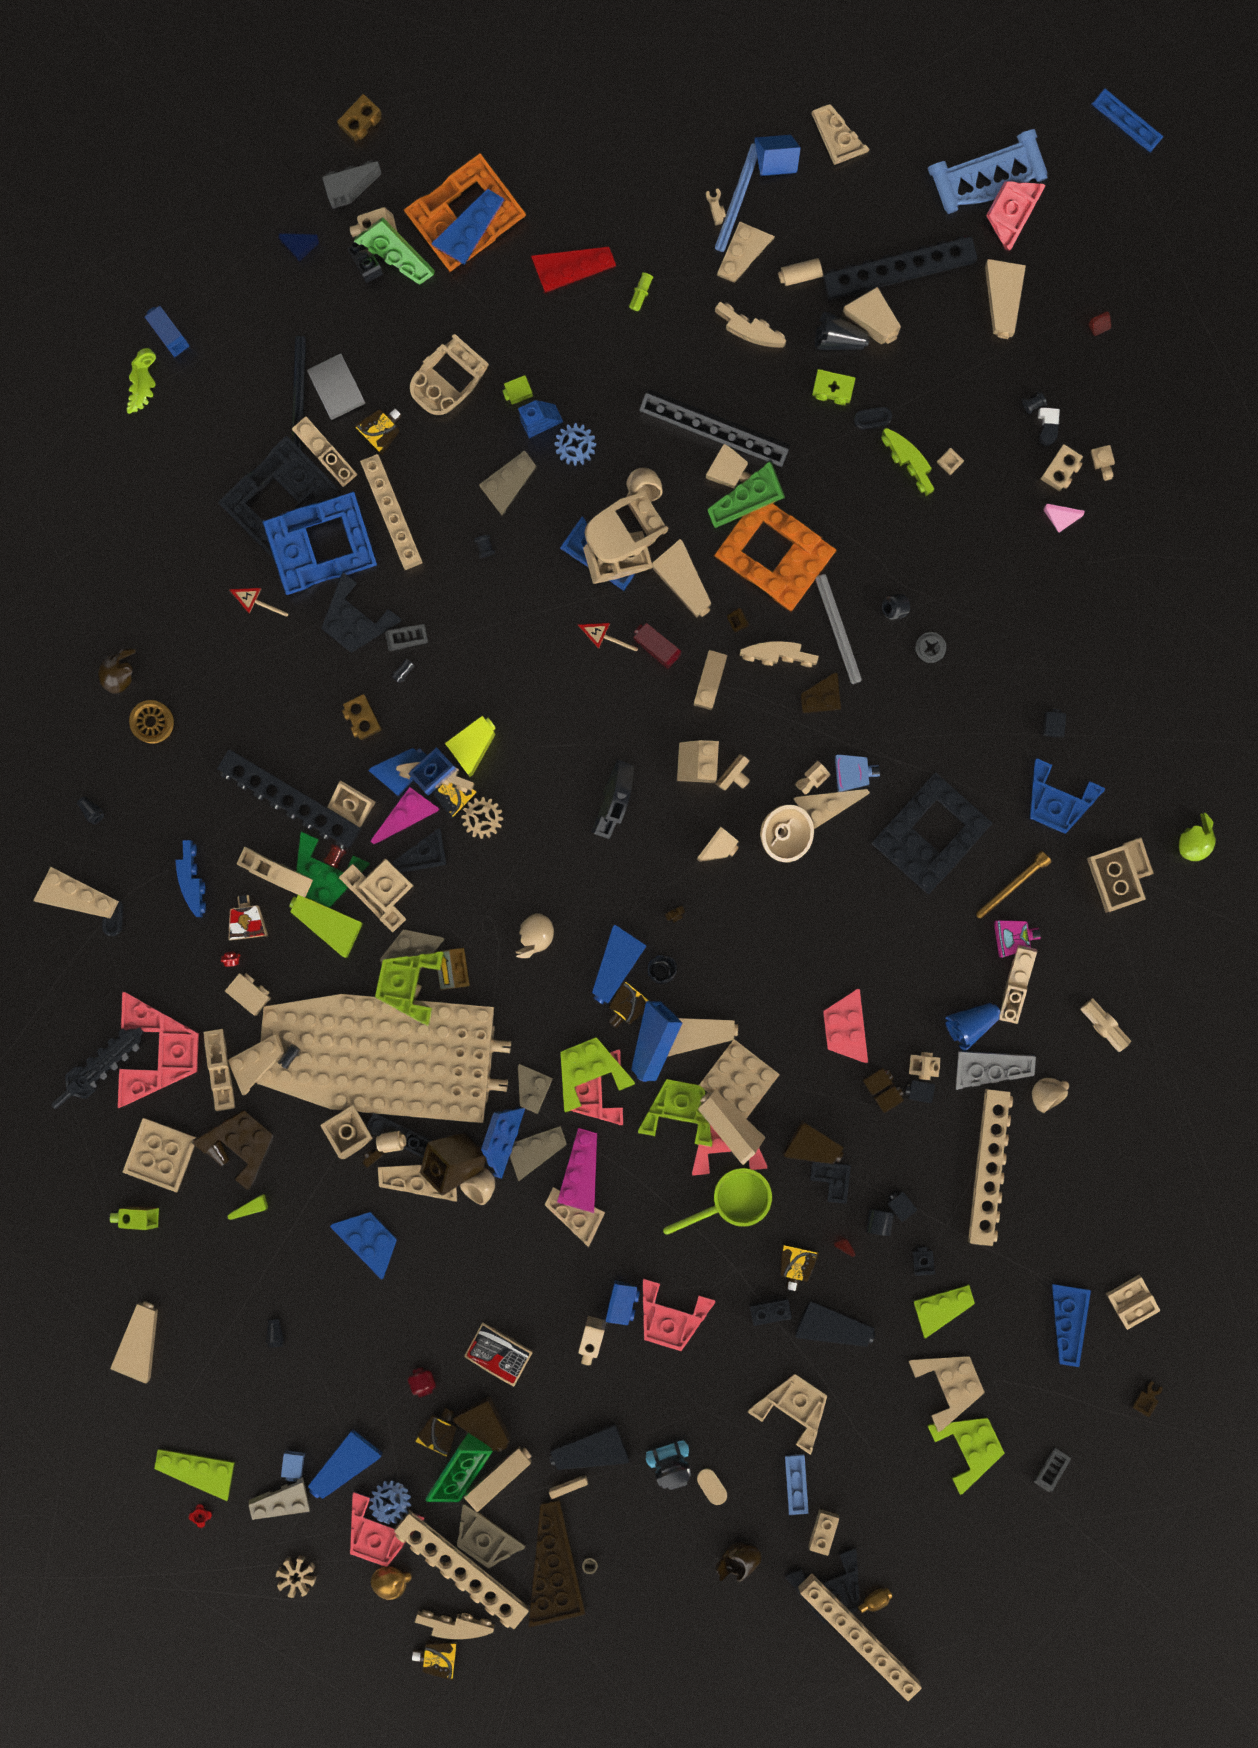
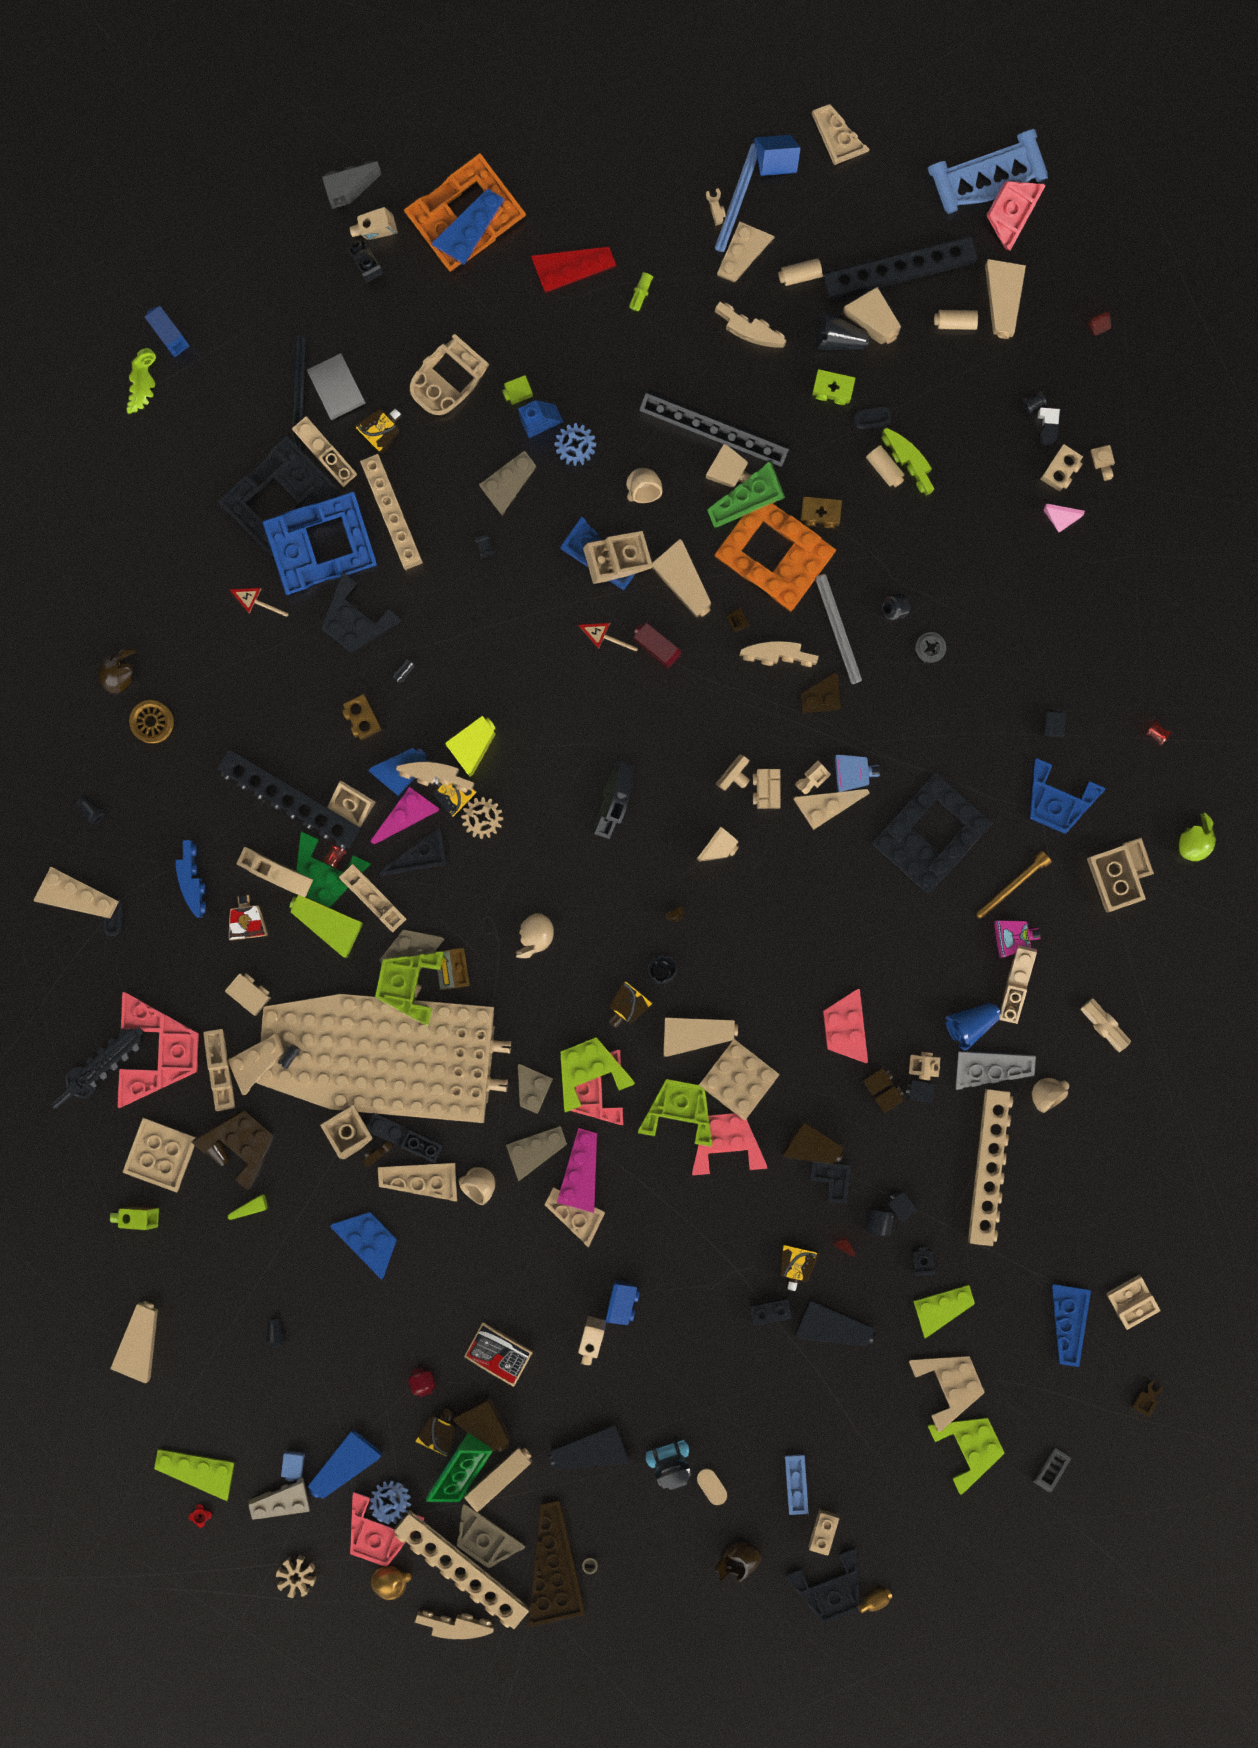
(230, 959): red plate -> none
(299, 244): clear blue slope -> none
(355, 115): pearl gold brick -> none
(385, 885): tan plate -> none
(390, 245): bright green wing -> none
(390, 642): dark grey slope -> none
(391, 1141): tan brick -> none
(432, 771): blue slope -> none
(438, 1657): torso -> none
(451, 1162): dark brown slope -> none
(501, 1137): blue wing -> none
(568, 1486): tan tile -> none
(611, 539): tan slope -> none
(618, 960): blue slope -> none
(655, 1040): blue slope -> none
(668, 1325): coral wing -> none
(698, 761): tan slope -> none
(710, 680): tan slope -> none
(731, 1126): tan slope -> none
(739, 1198): lime piece -> none
(767, 788): none -> tan brick
(795, 834): tan hat -> none
(798, 1401): tan wing -> none
(829, 506): none -> pearl gold brick
(859, 1637): tan brick -> none
(886, 466): none -> tan brick
(950, 461): tan tile -> none
(956, 319): none -> tan brick
(1127, 120): blue tile -> none
(1158, 733): none -> clear red bush

